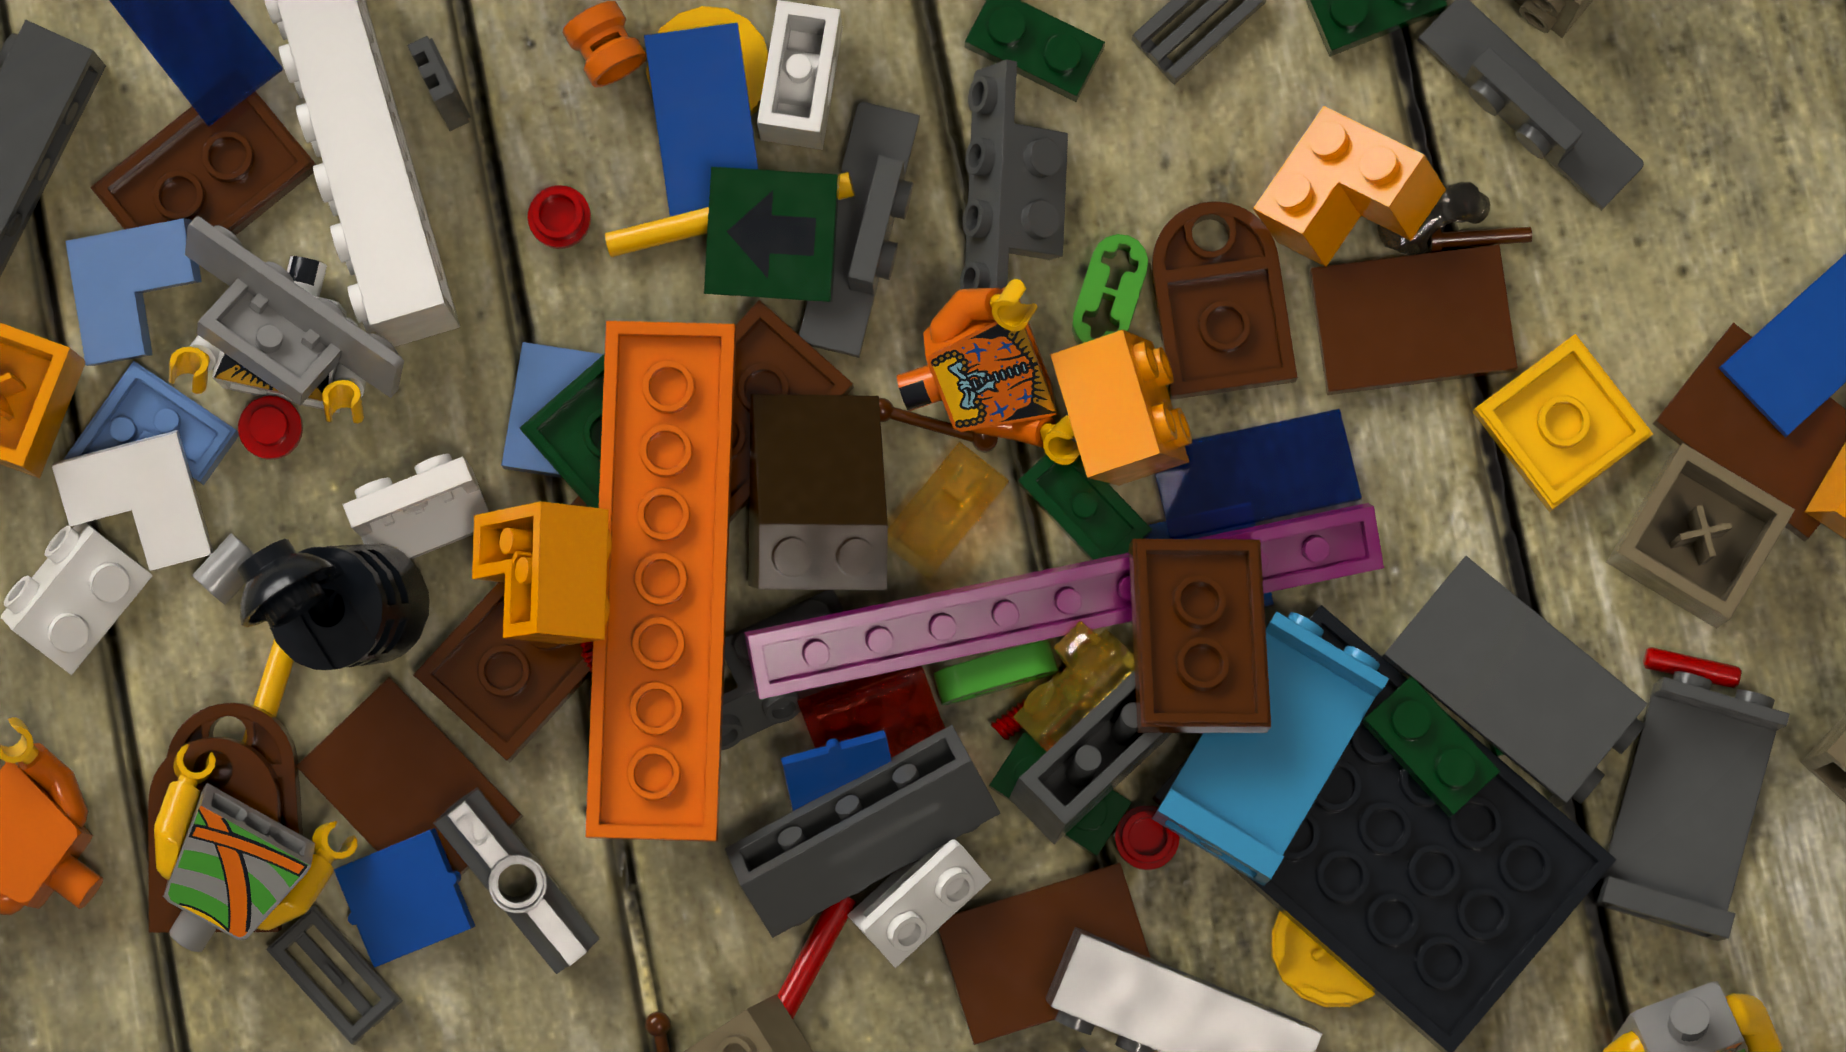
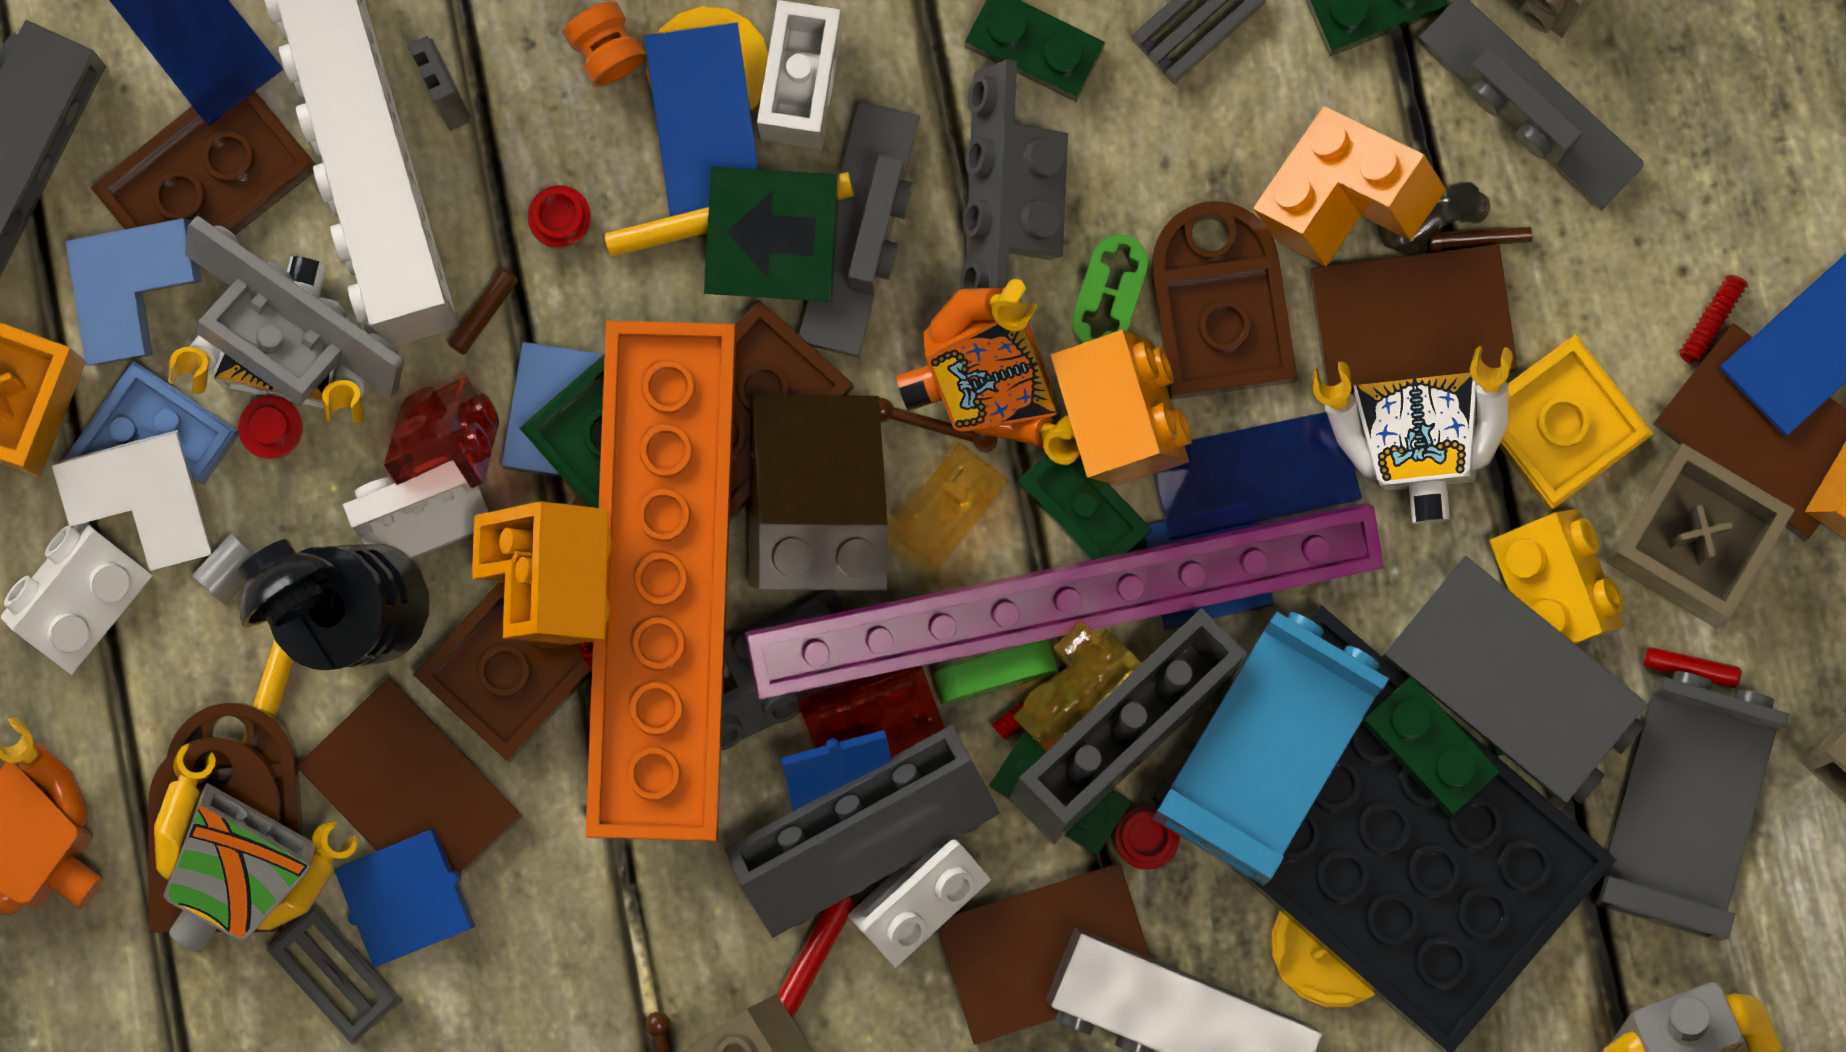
(442, 428): none -> clear red bracket
(482, 311): none -> reddish brown piece
(541, 914): dark grey piece -> none
(1199, 636): reddish brown tile -> none
(1421, 429): none -> torso
(1559, 575): none -> yellow bracket
(1713, 318): none -> red piece

